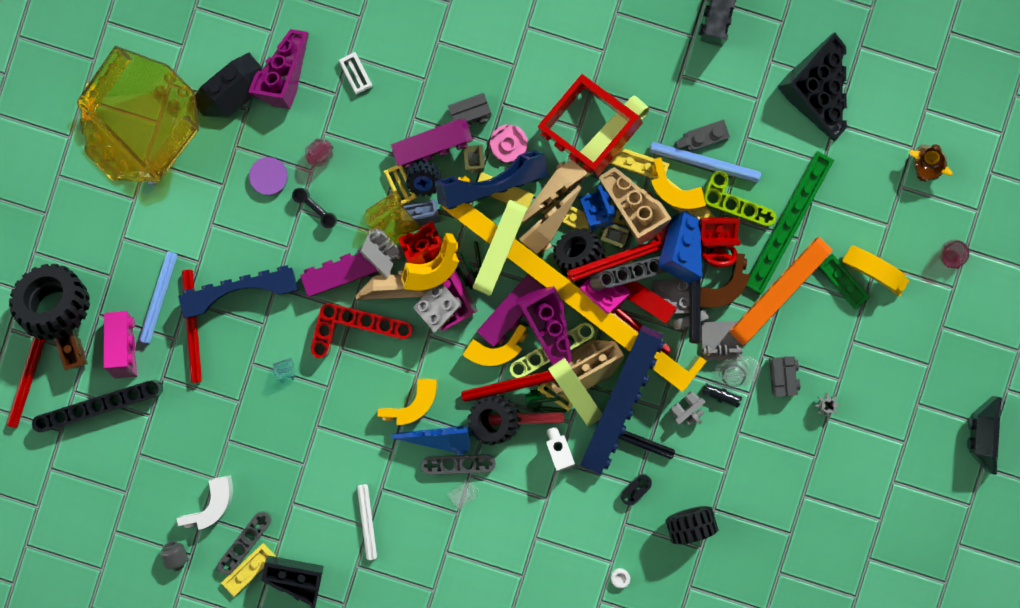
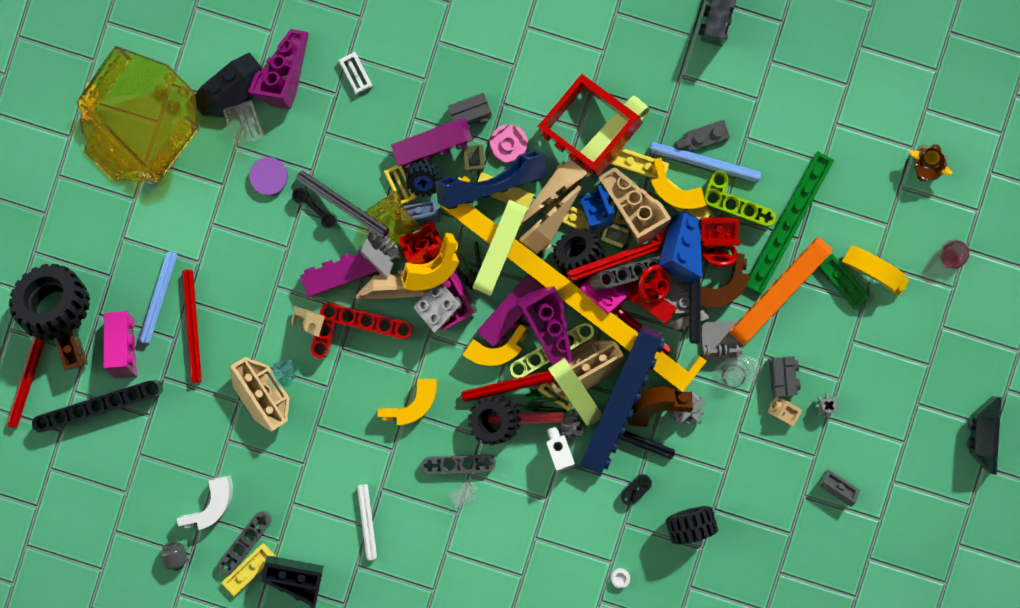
(198, 302): dark blue arch -> none
(243, 123): none -> clear panel
(260, 392): none -> tan wedge
(311, 320): none -> tan hinge
(318, 152): clear pink head -> none
(343, 204): none -> black axle
(448, 439): blue wedge -> none
(572, 427): none -> dark grey gear
(657, 283): none -> red piece
(658, 400): none -> reddish brown arch
(721, 395): black pin -> none
(784, 411): none -> tan bracket
(817, 87): black slope -> none
(839, 488): none -> dark grey plate

